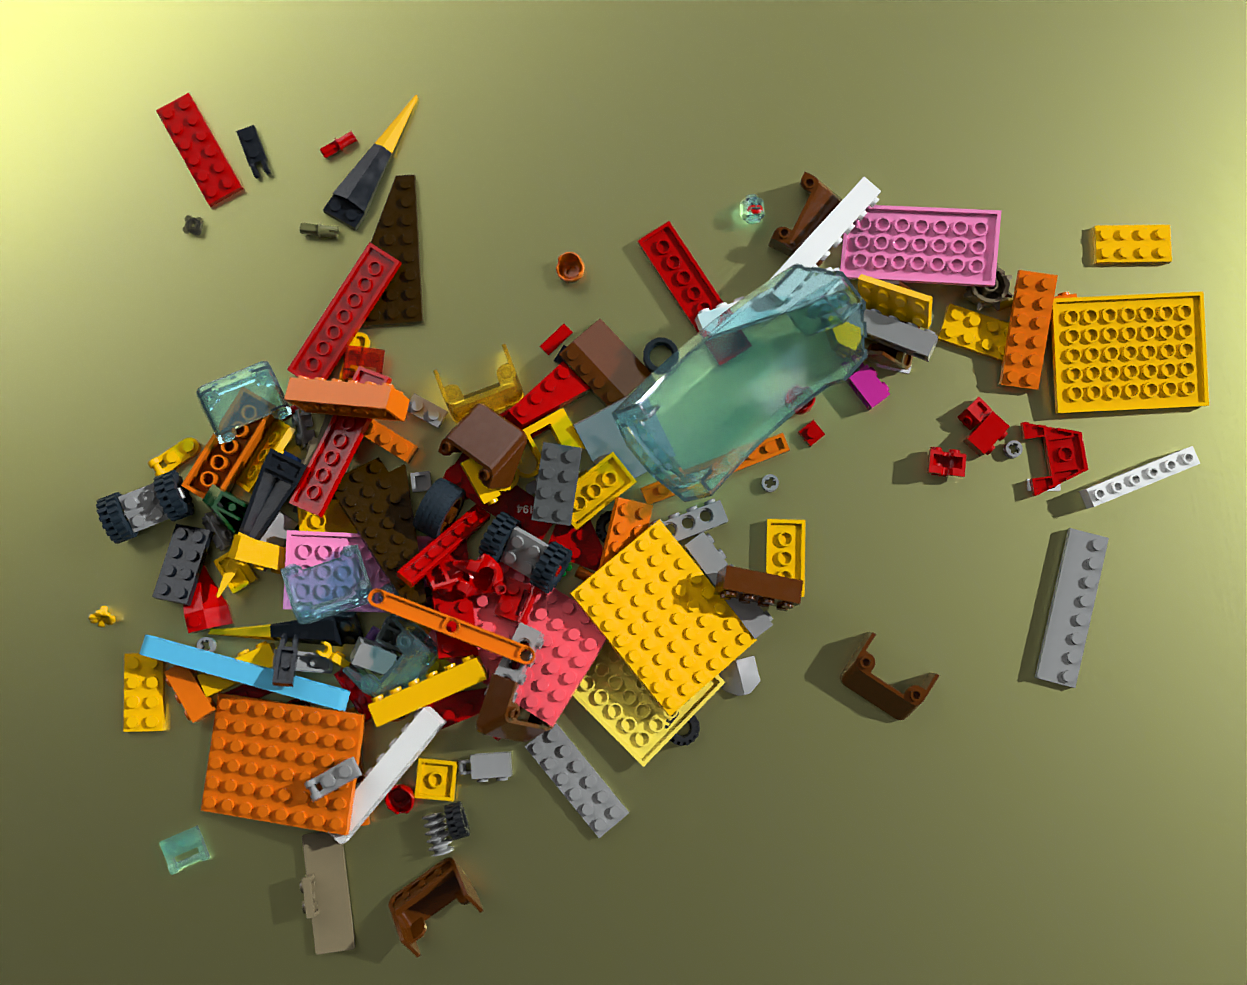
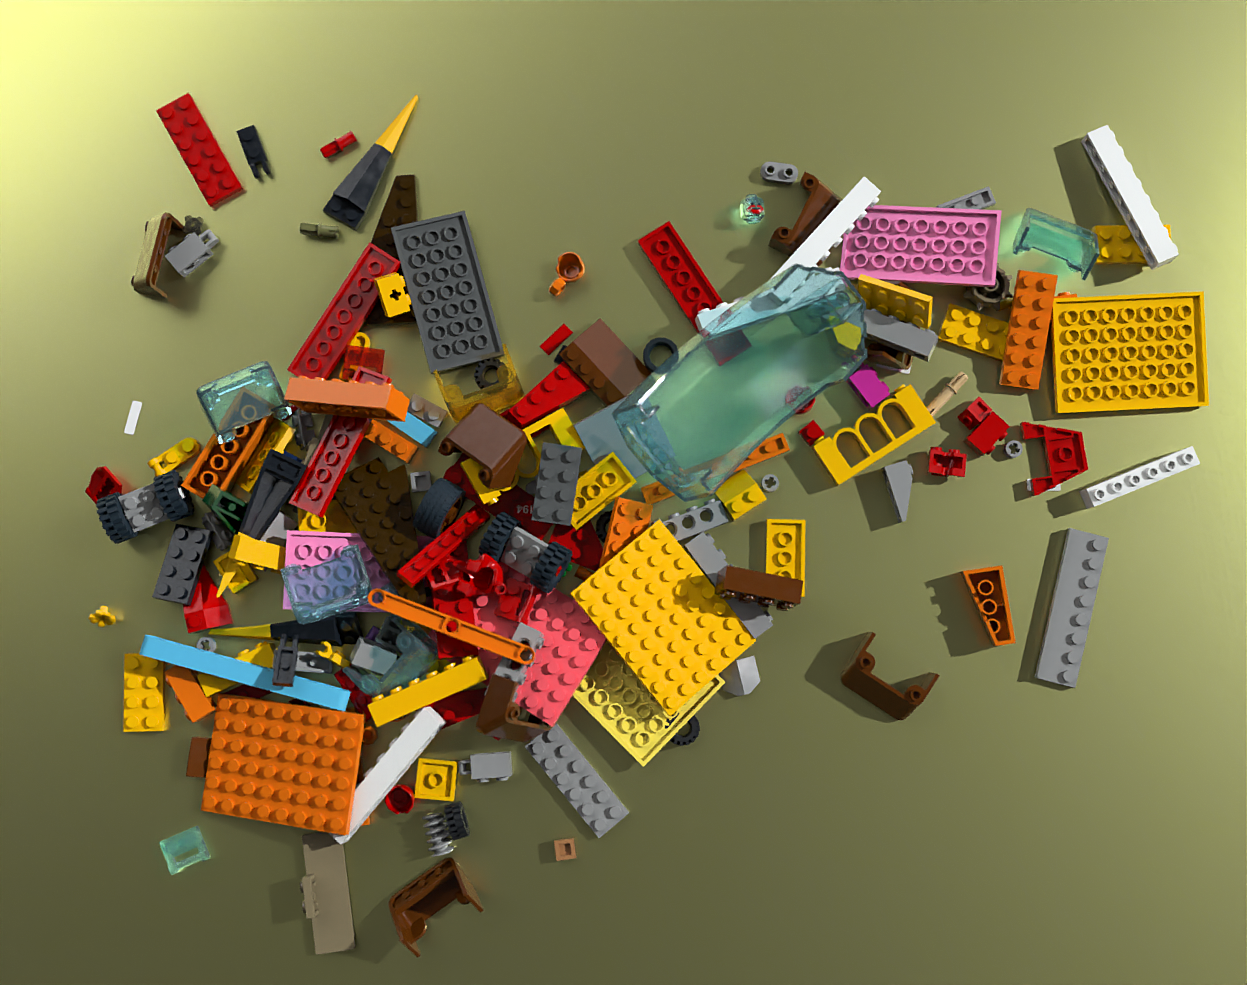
(102, 484): none -> red slope
(133, 417): none -> white sticker
(152, 253): none -> reddish brown windscreen
(191, 252): none -> light grey brick
(198, 756): none -> reddish brown slope
(333, 778): light grey plate -> none
(370, 735): none -> orange tile
(384, 287): none -> yellow brick
(416, 429): none -> medium azure tile
(447, 291): none -> dark grey plate
(483, 368): none -> black tyre
(557, 287): none -> orange tile
(565, 849): none -> medium nougat plate
(739, 495): none -> yellow slope
(779, 174): none -> light grey plate
(898, 482): none -> light grey slope
(912, 409): none -> yellow fence
(949, 390): none -> tan axle
(976, 200): none -> light grey tile
(991, 601): none -> orange wedge
(1058, 238): none -> clear light blue windscreen
(1130, 197): none -> white brick

